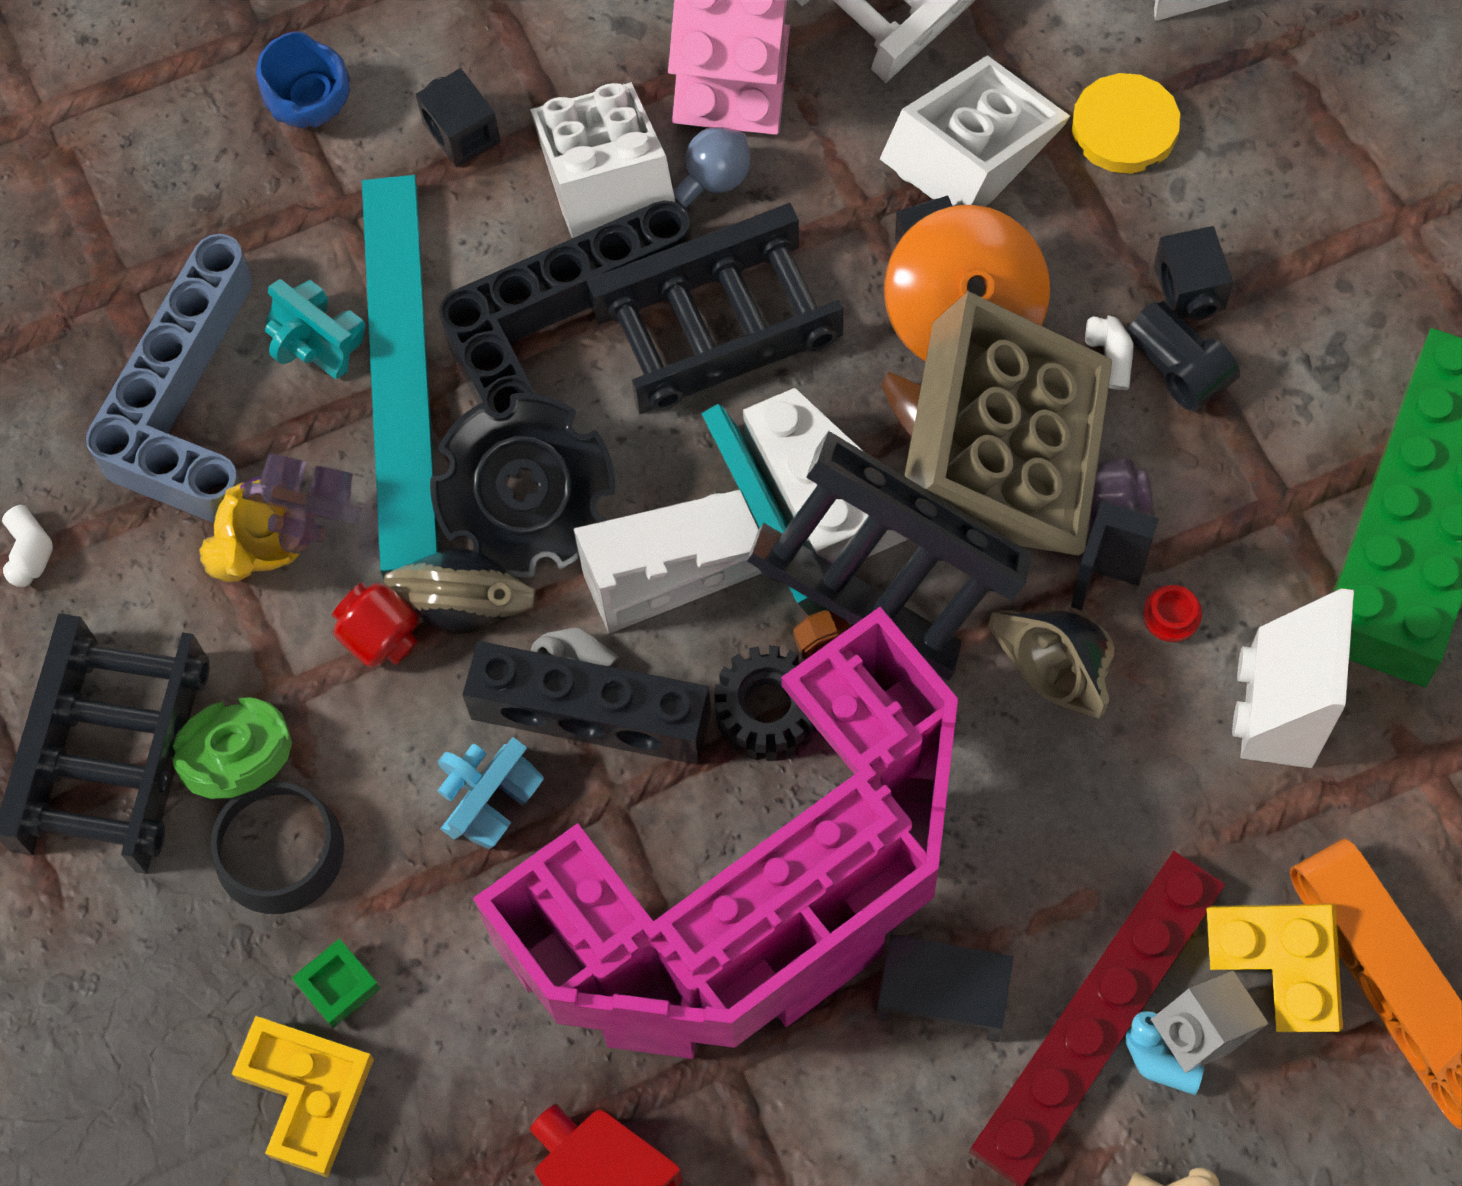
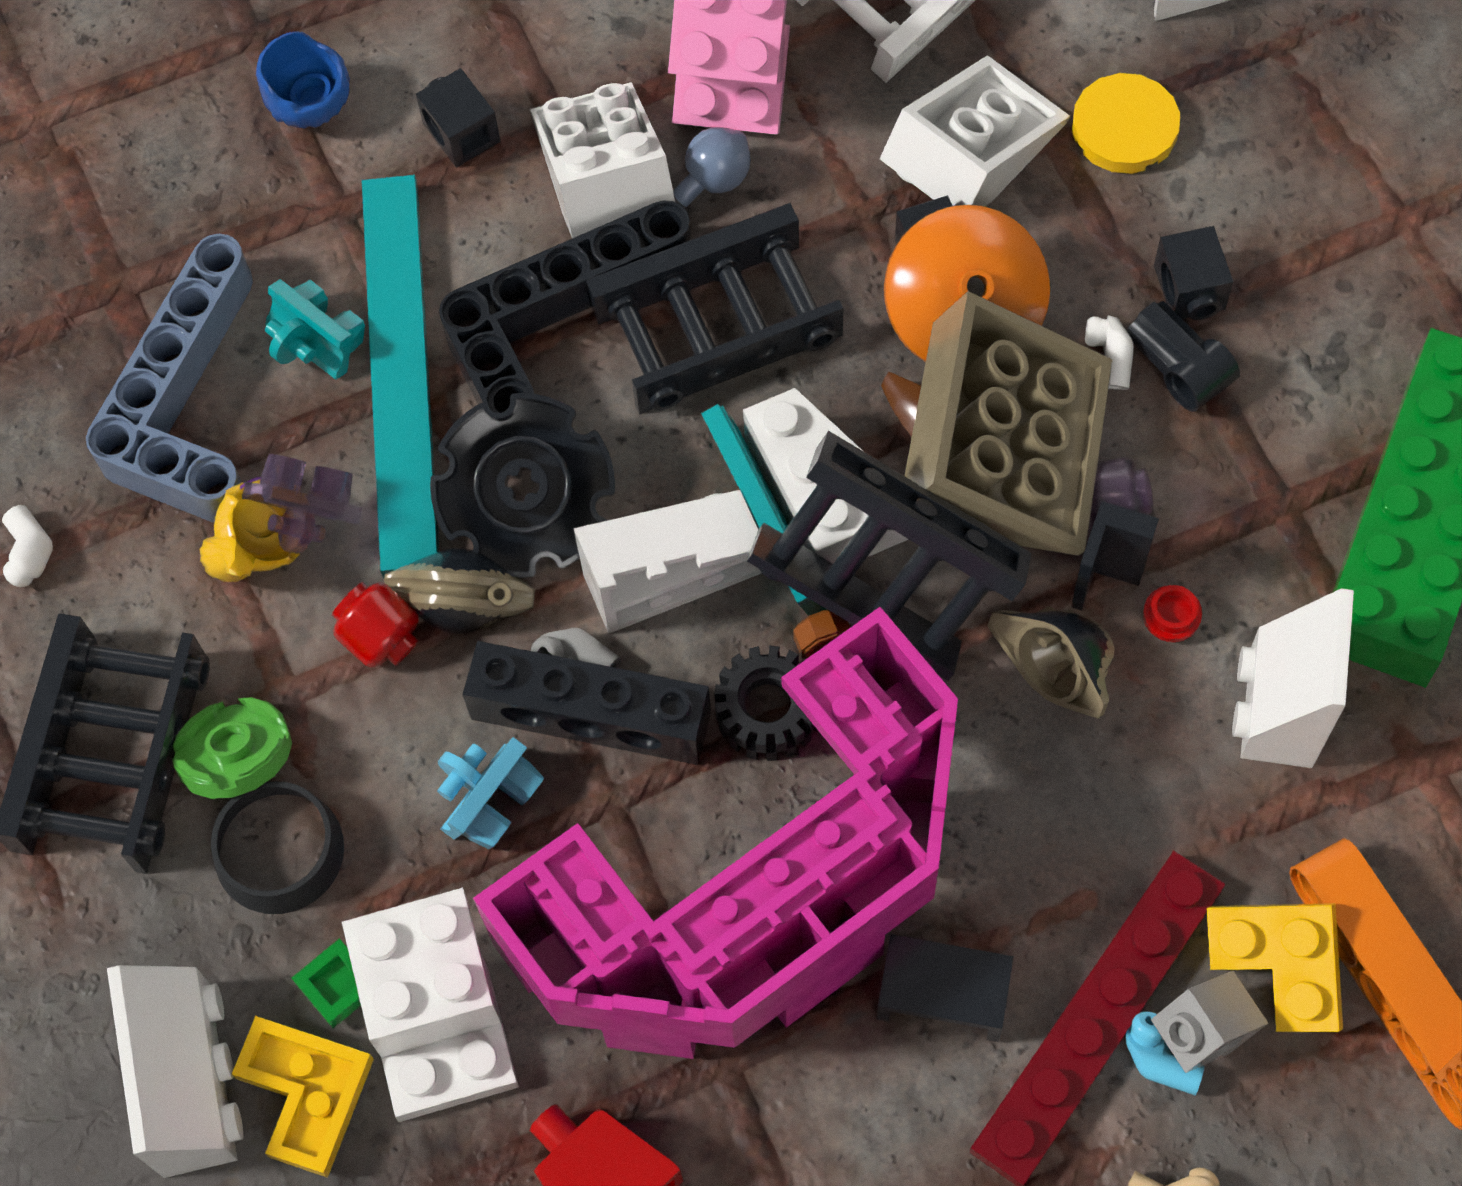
(174, 1068): none -> white slope
(429, 1004): none -> white bracket

